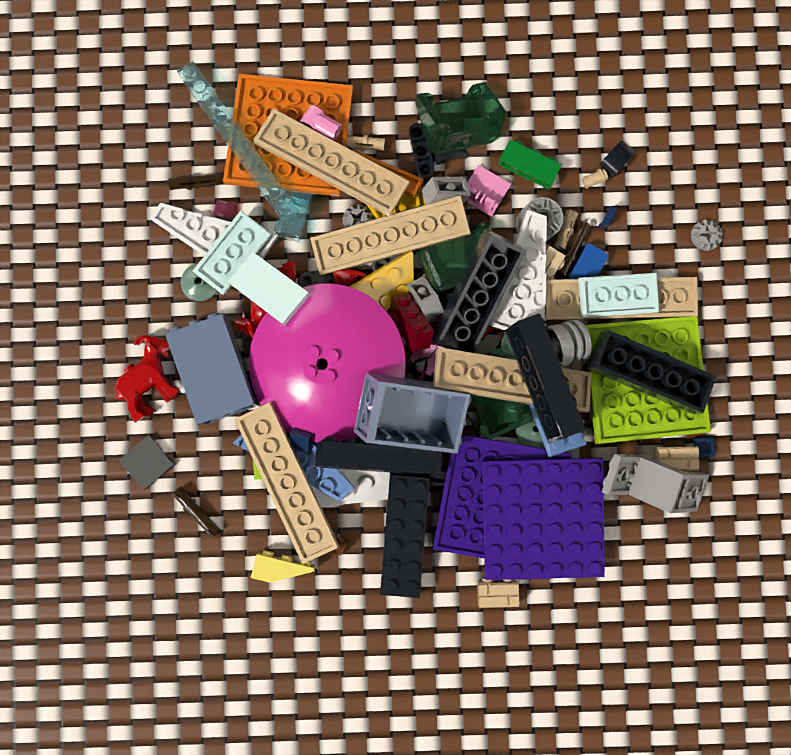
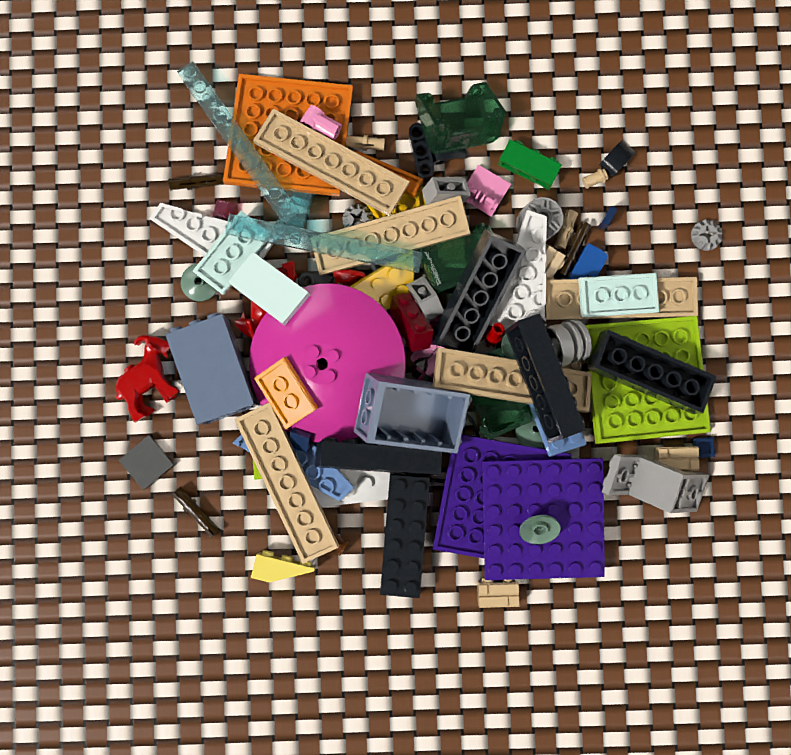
(286, 392): none -> light orange tile
(324, 243): none -> clear light blue plate
(494, 334): none -> red axle
(539, 529): none -> sand green dish

